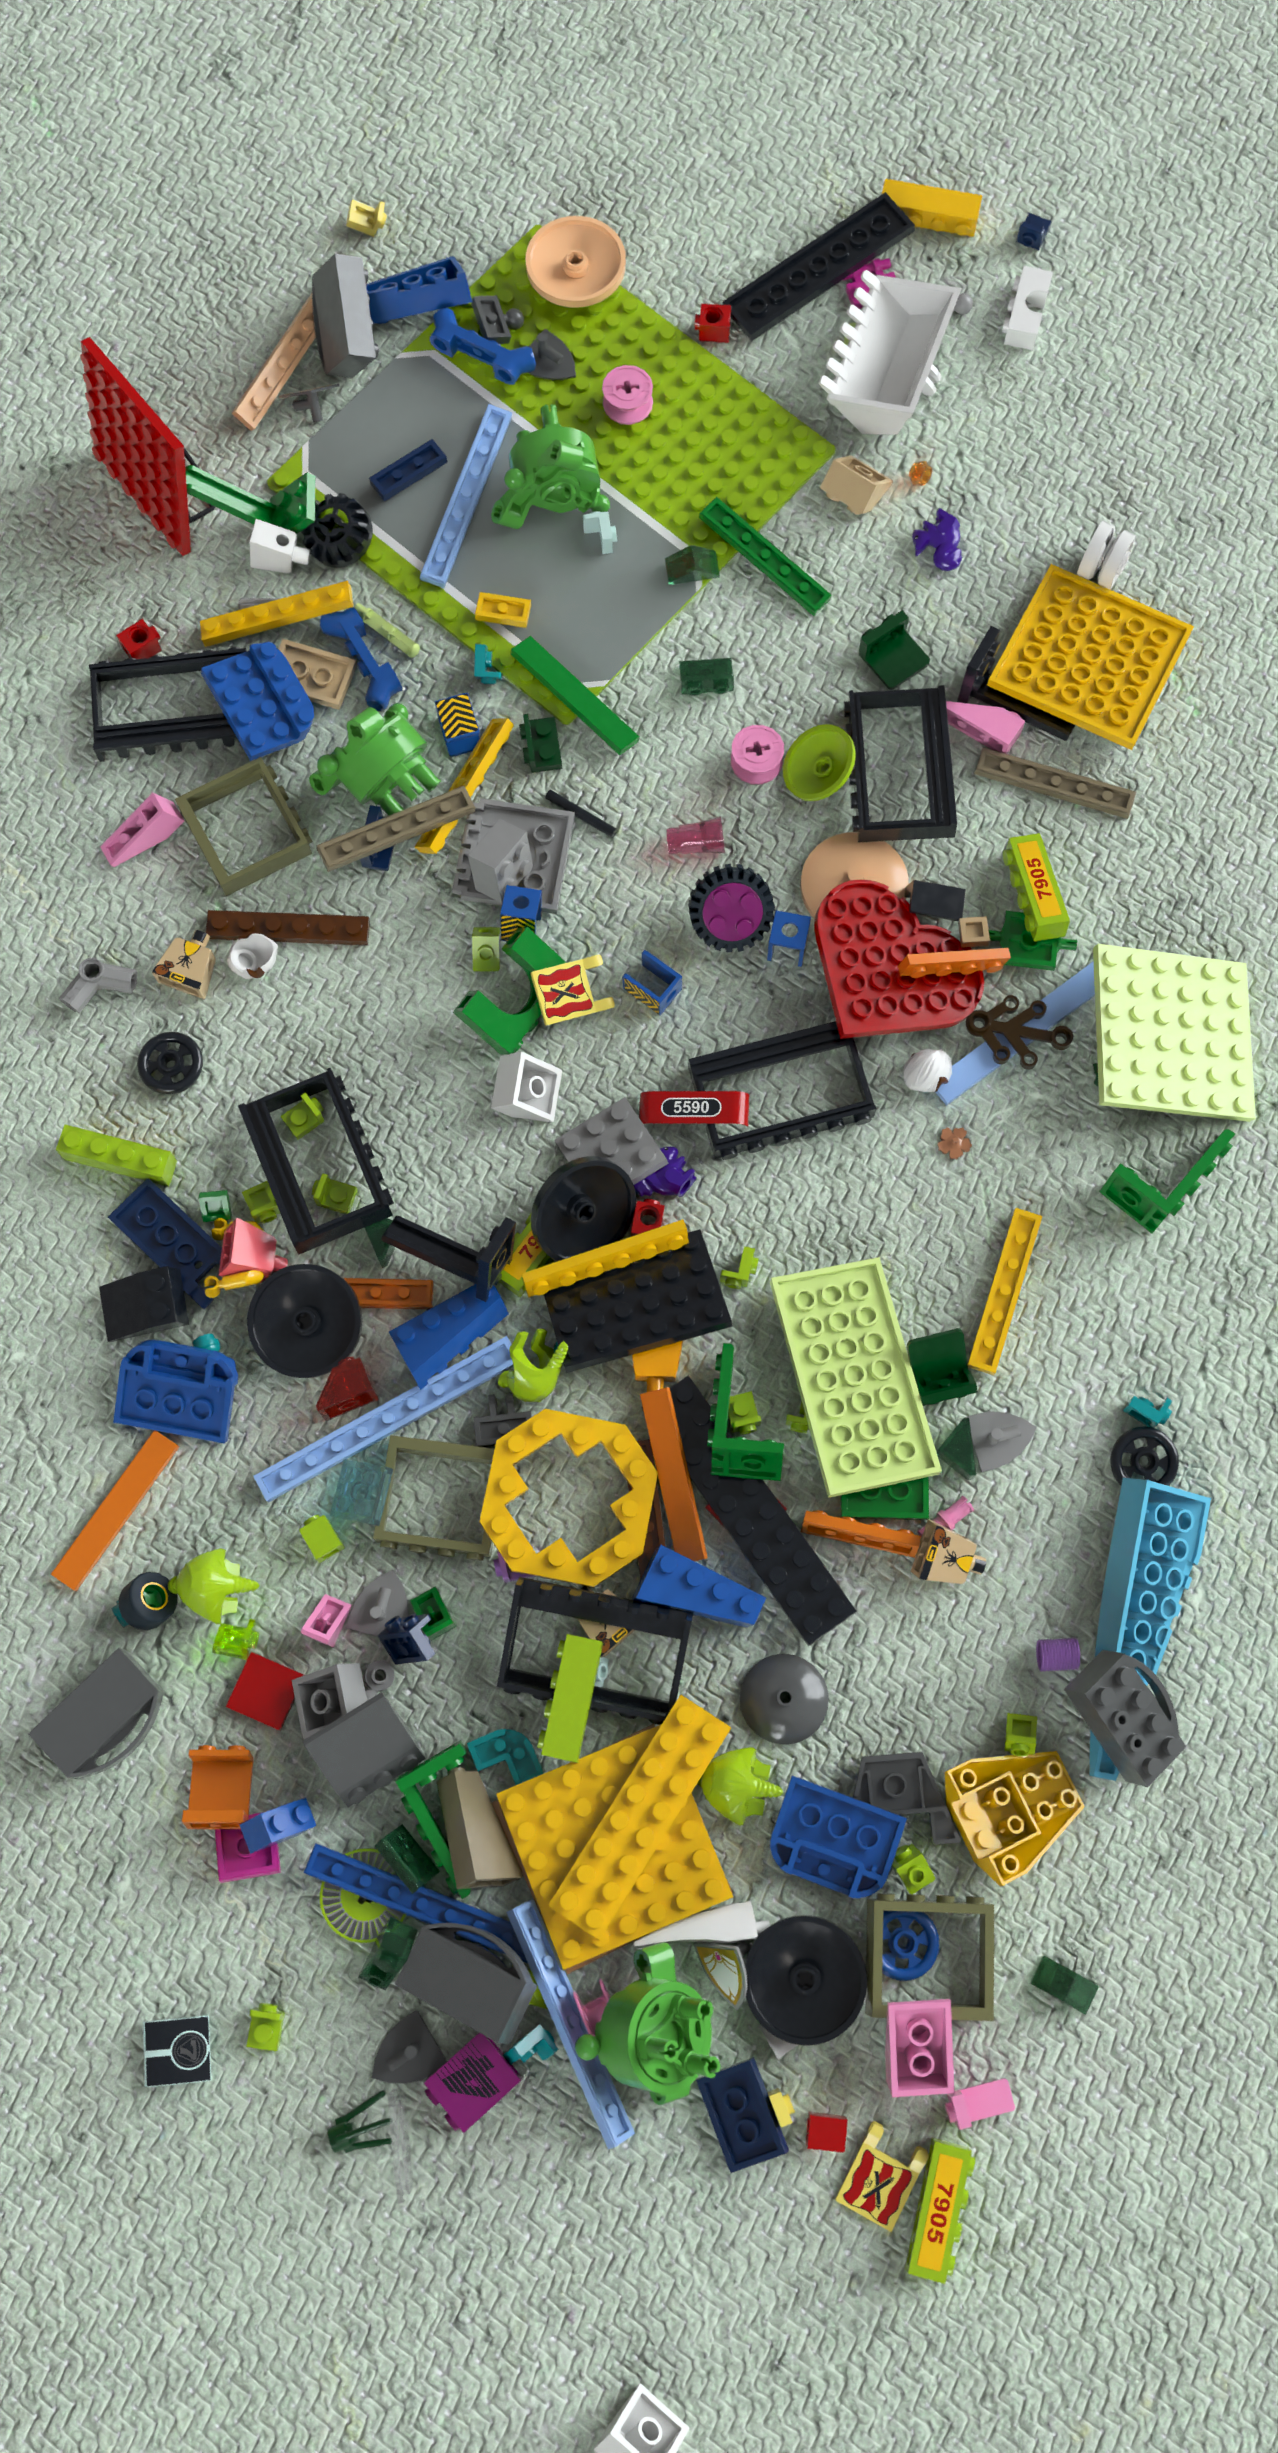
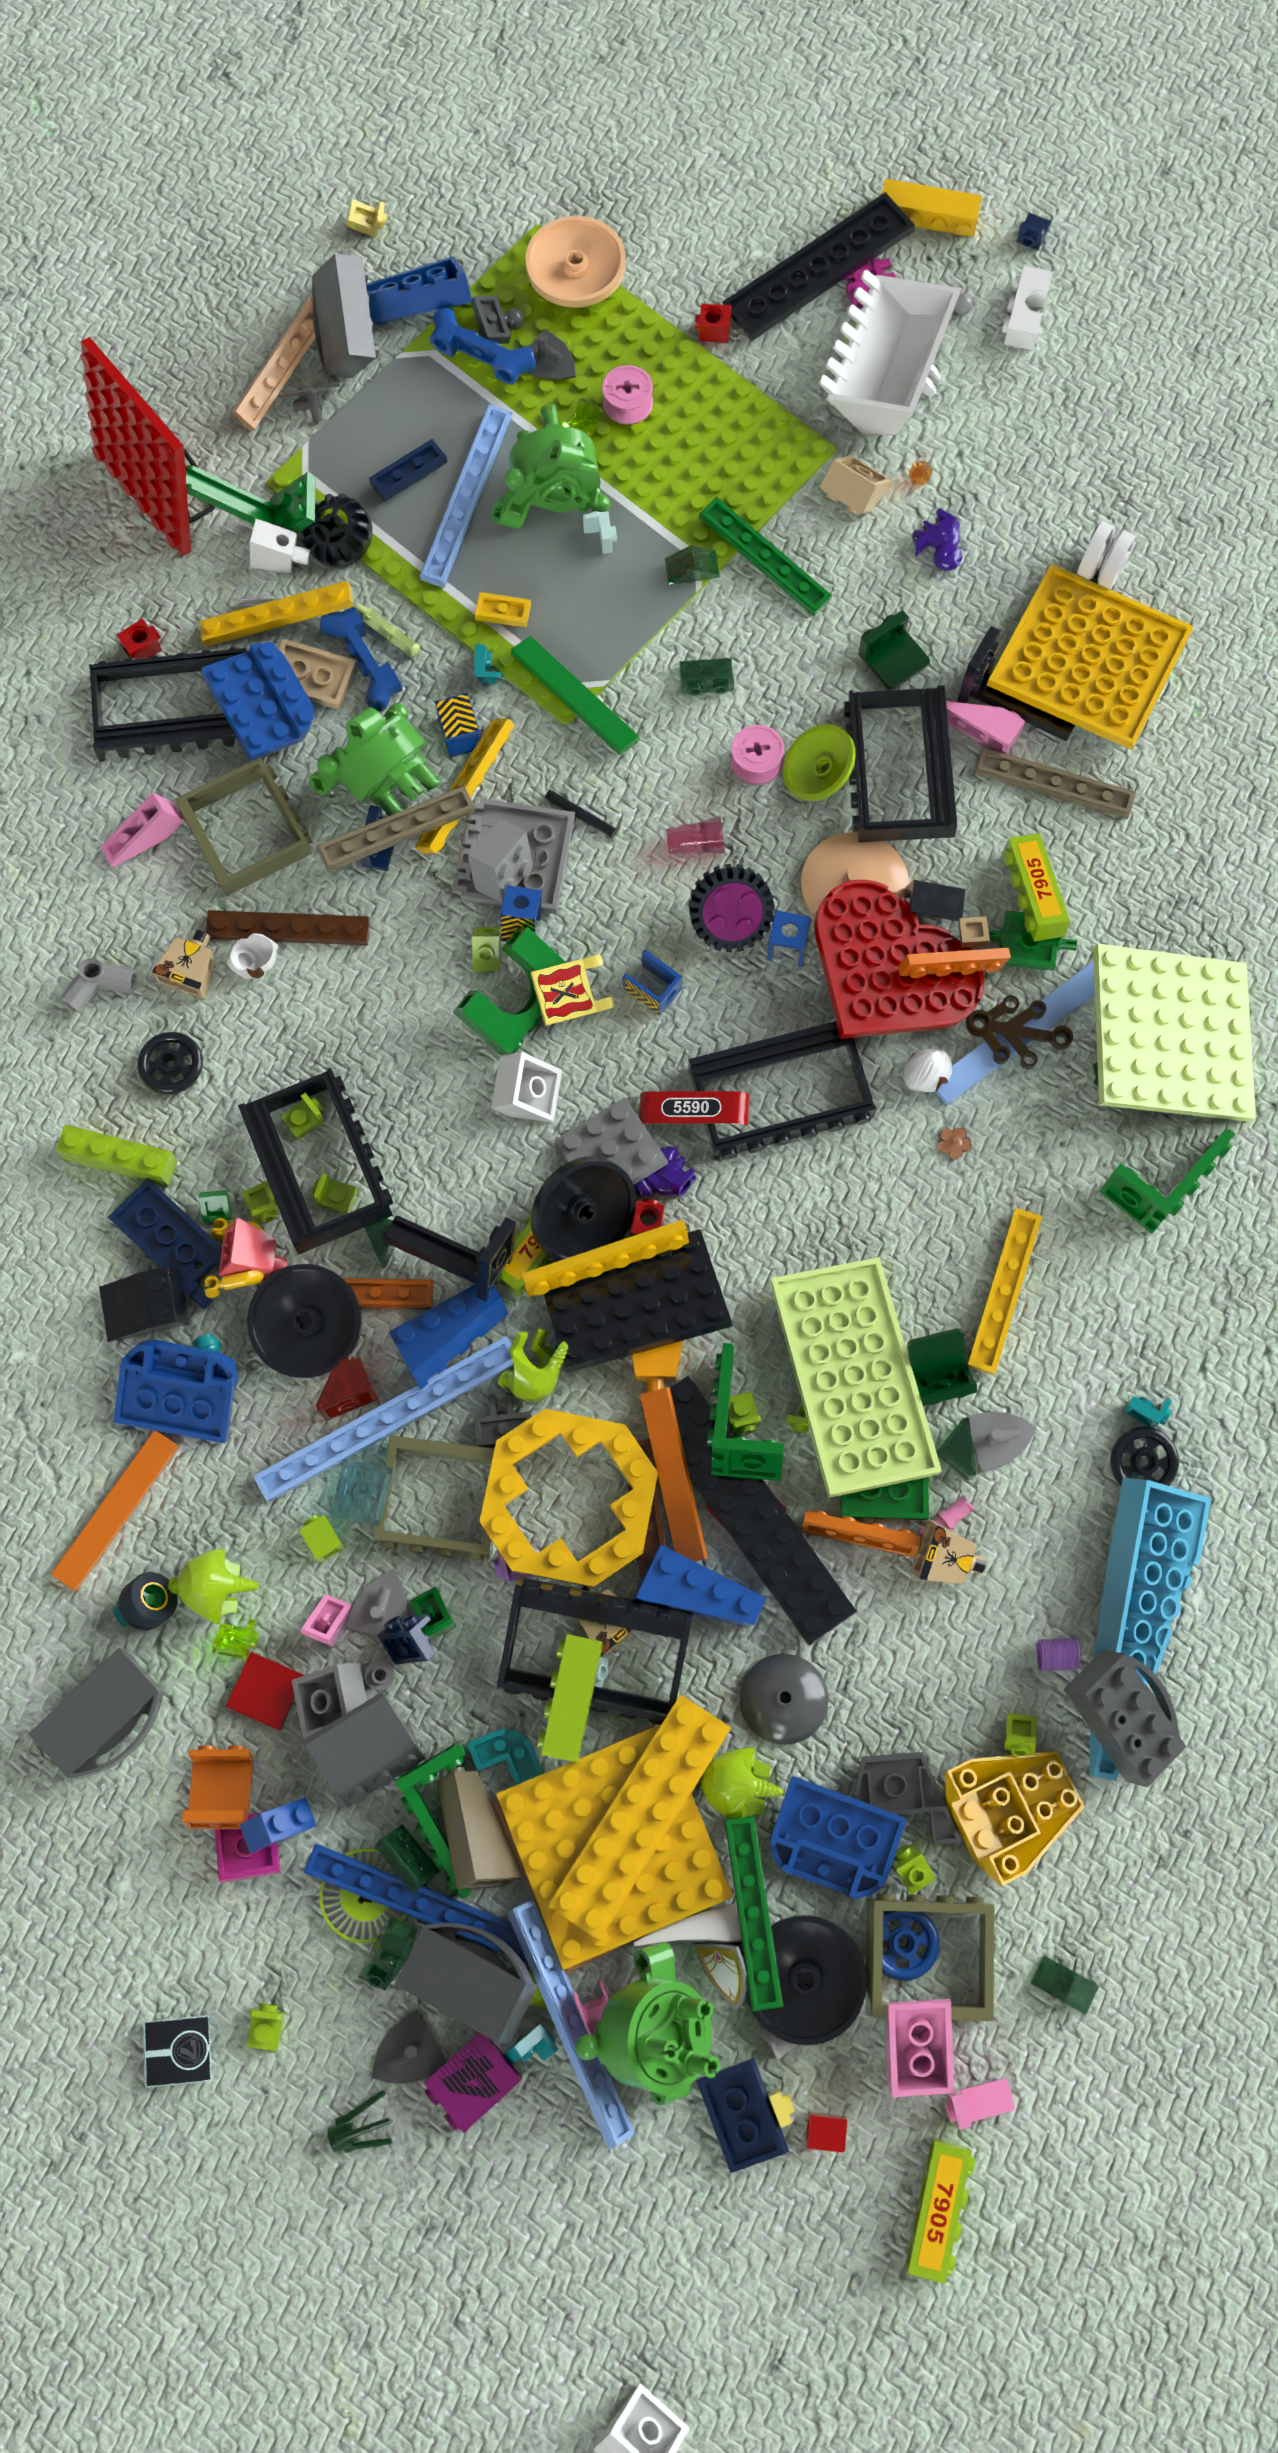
(542, 744): dark green bracket -> none
(585, 418): none -> clear neon green bracket
(747, 1266): lime bracket -> none
(753, 1913): none -> green tile
(879, 2183): flag -> none

